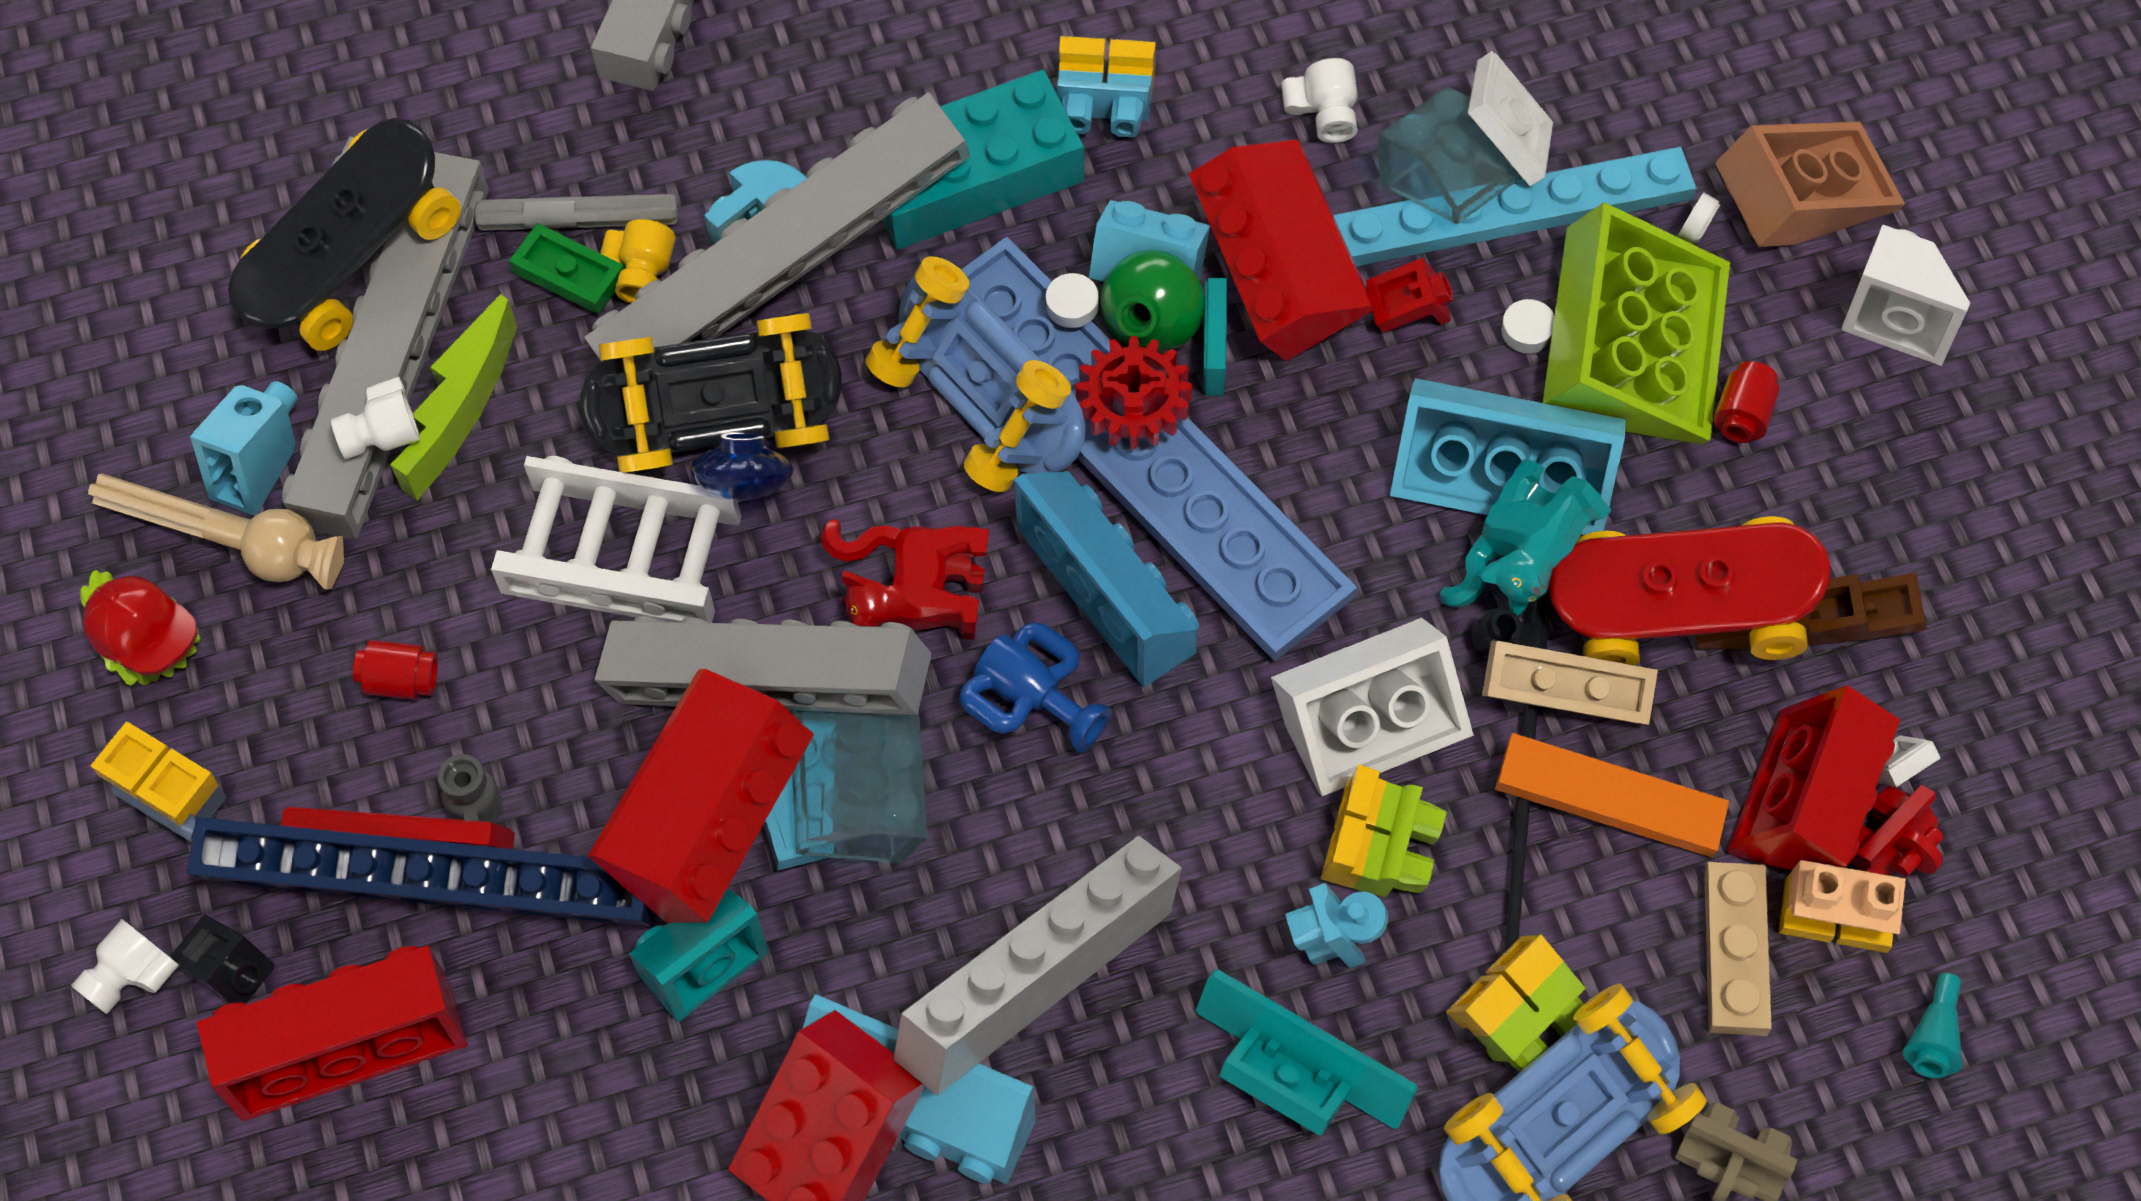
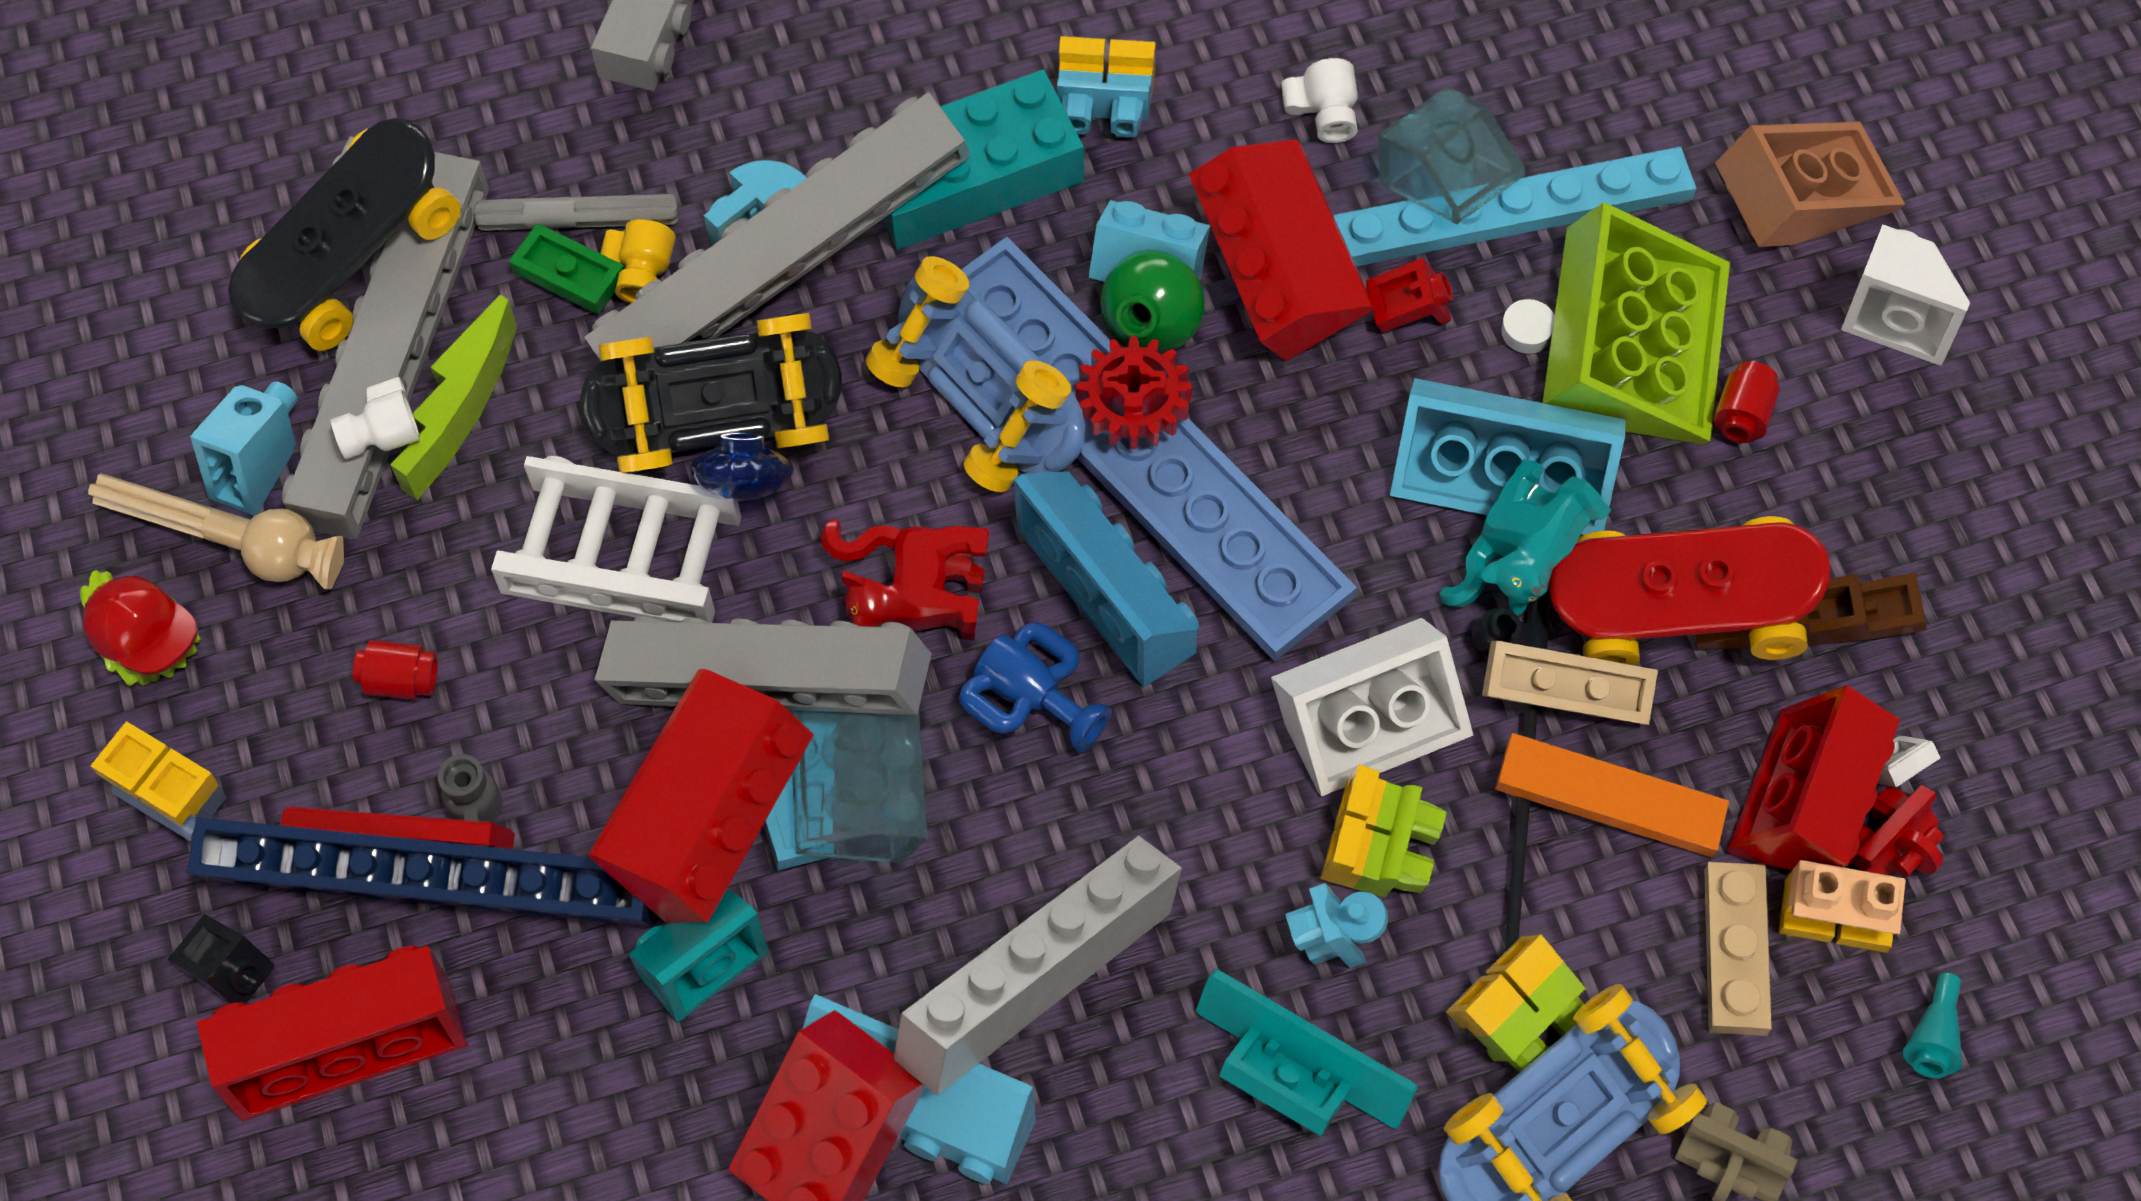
(123, 960): white piece -> none
(1072, 300): white tile -> none
(1215, 337): teal tile -> none
(1511, 118): white tile -> none
(1699, 219): white tile -> none

